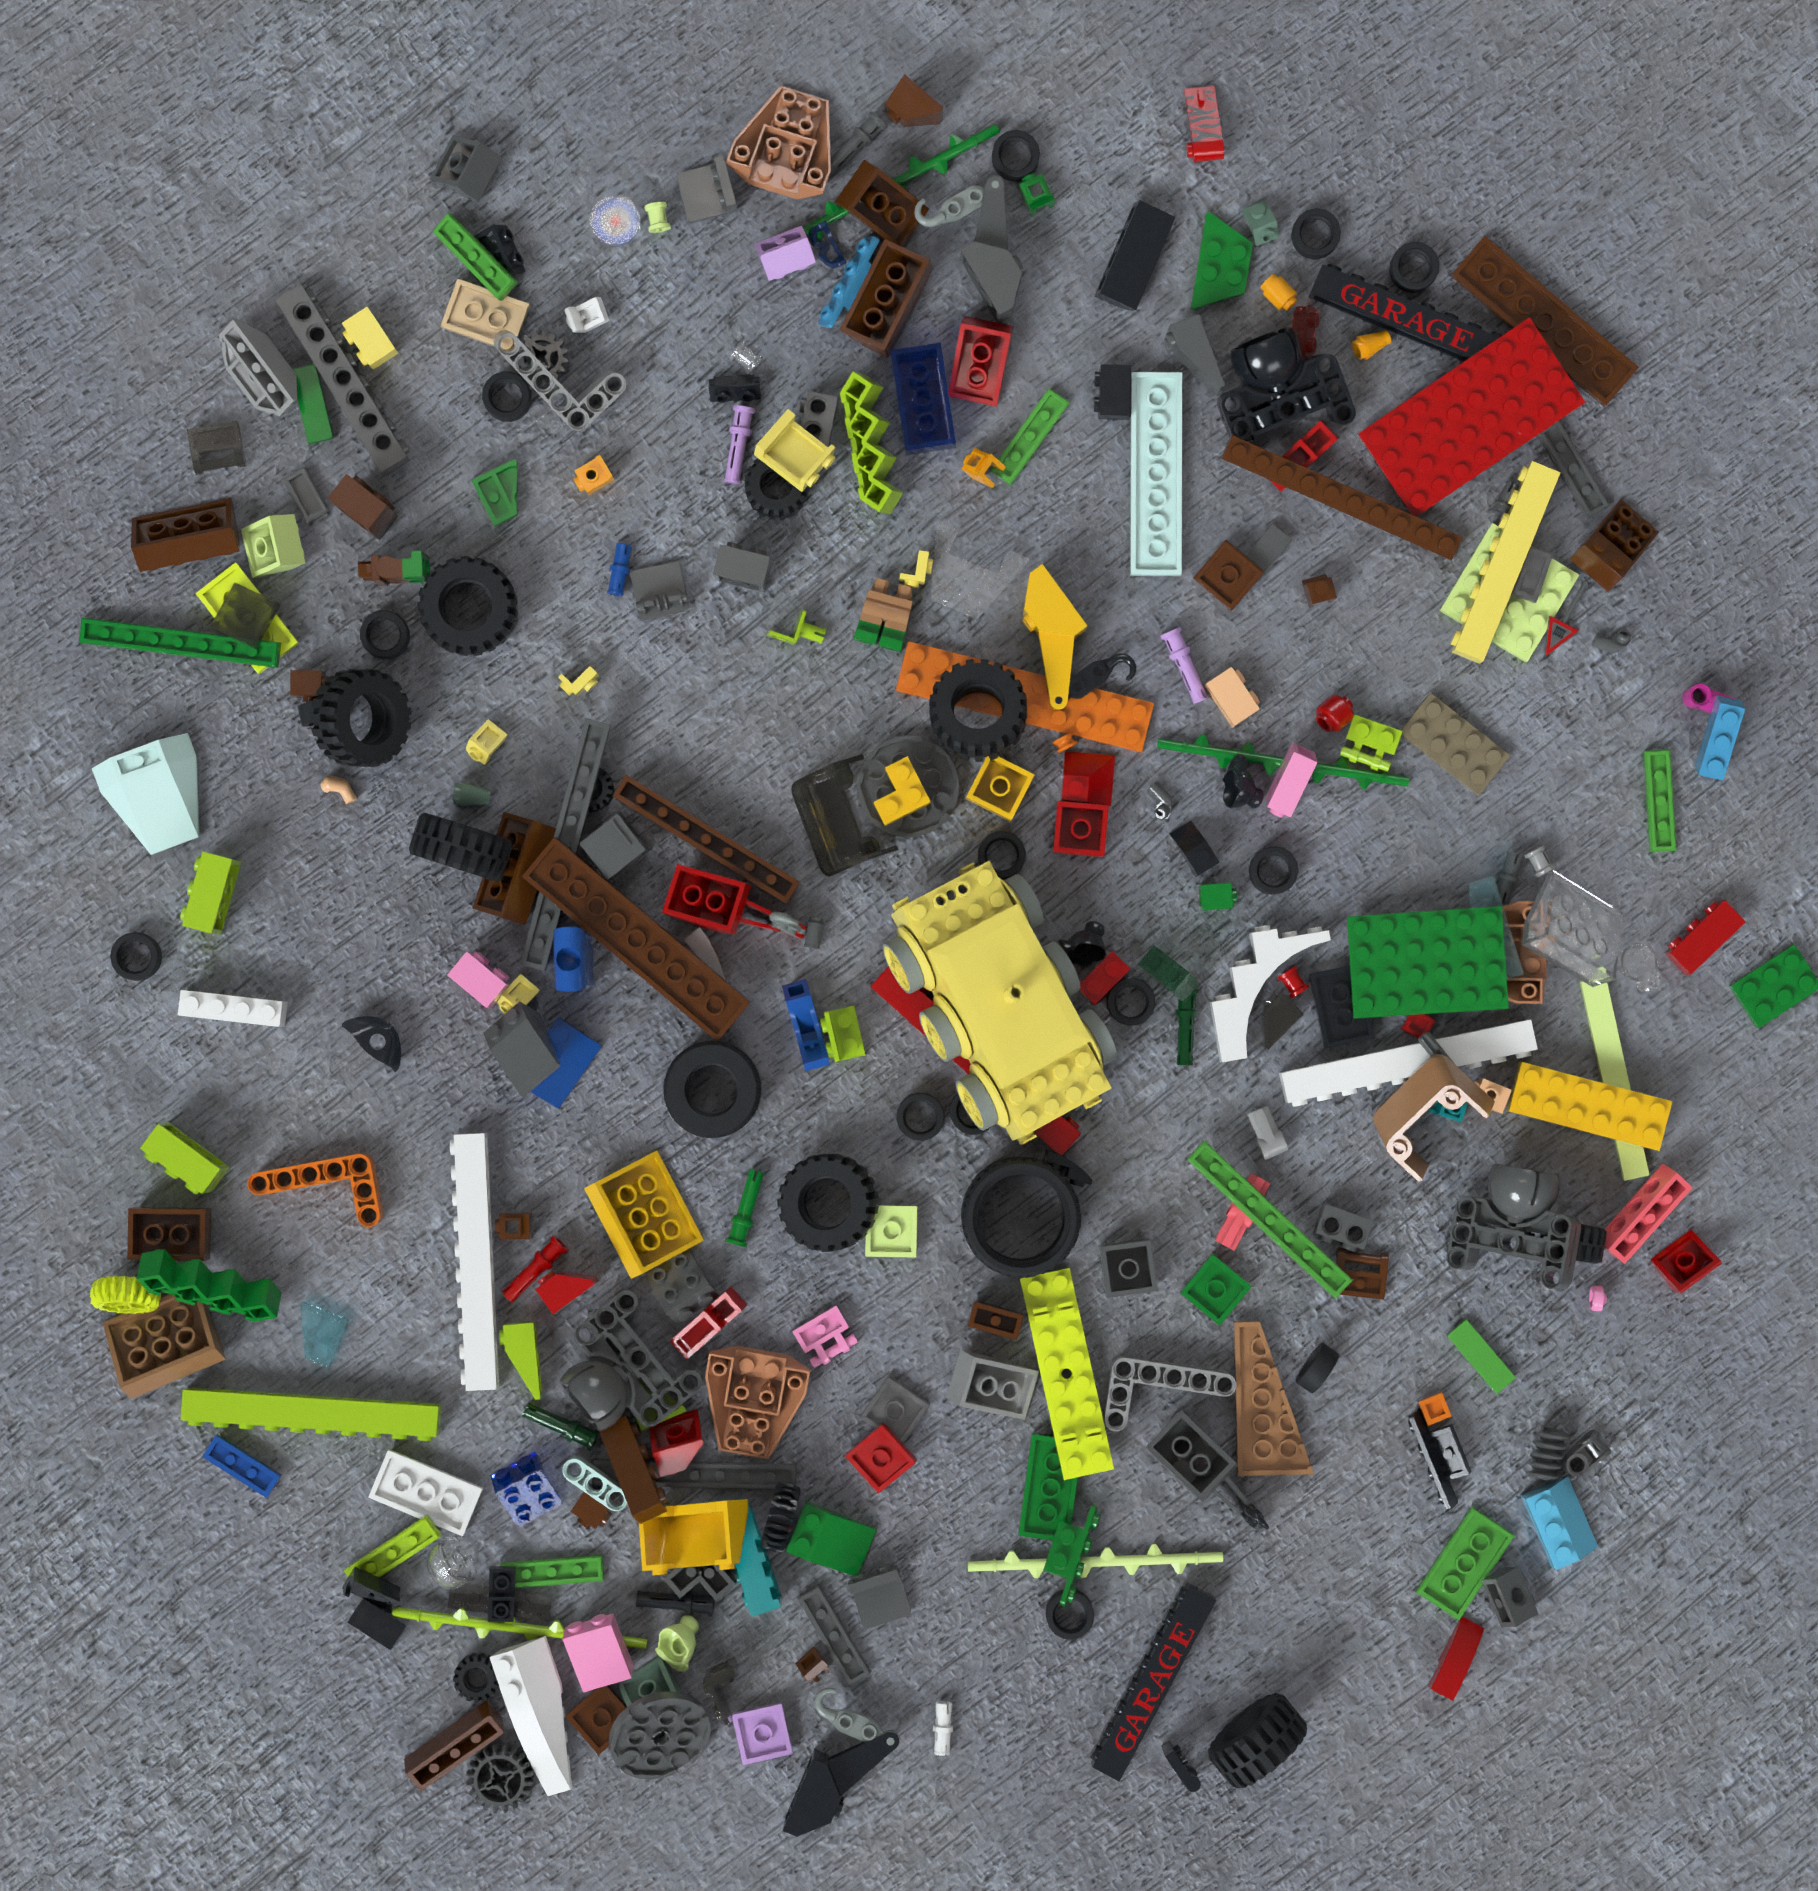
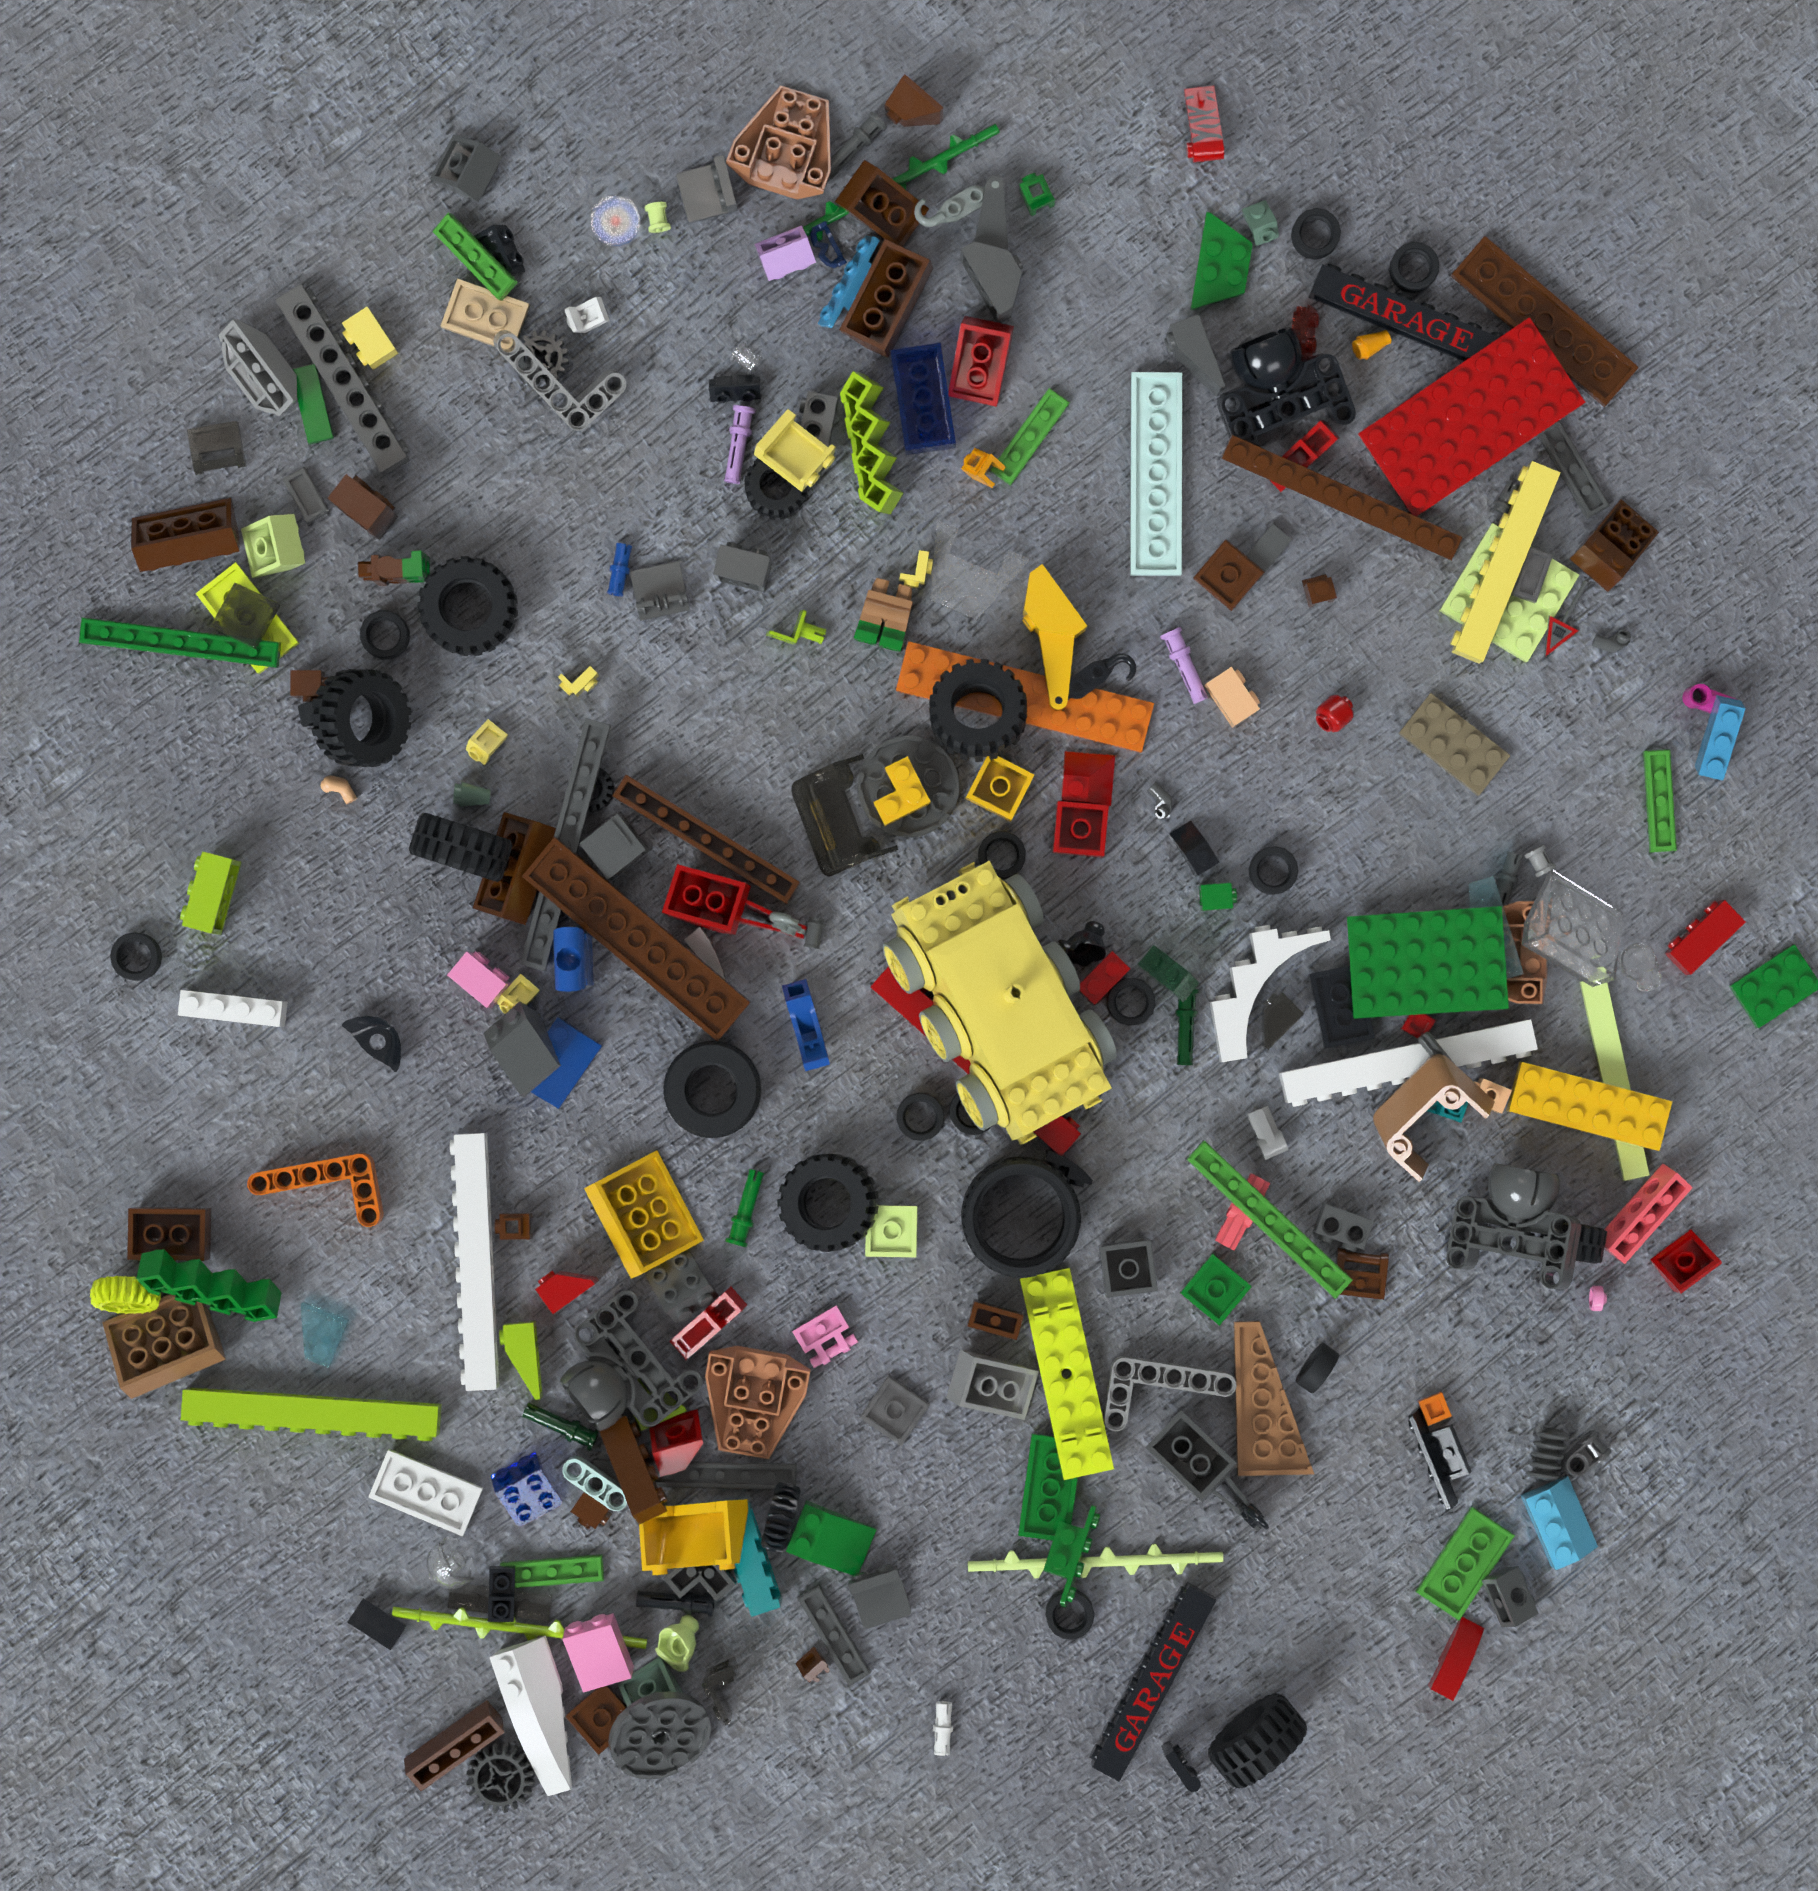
(155, 791): light aqua wedge -> none
(184, 1158): lime brick -> none
(241, 1465): blue plate -> none
(372, 1589): black hinge -> none
(398, 1548): lime tile -> none
(461, 1678): black tyre -> none
(495, 380): black tyre -> none
(499, 492): green wing -> none
(543, 1260): red pin -> none
(602, 478): light orange brick -> none
(762, 1733): lavender plate -> none
(828, 1777): black slope -> none
(843, 1034): lime bracket -> none
(880, 1457): red plate -> none
(1020, 136): black tyre -> none
(1065, 742): orange bush -> none
(1114, 392): black brick -> none
(1134, 256): black brick -> none
(1240, 785): black hair -> none
(1271, 763): green plant -> none
(1279, 292): light orange brick -> none
(1291, 780): bright pink brick -> none
(1293, 982): red bush -> none
(1374, 735): lime plate -> none
(1481, 1356): bright green tile -> none

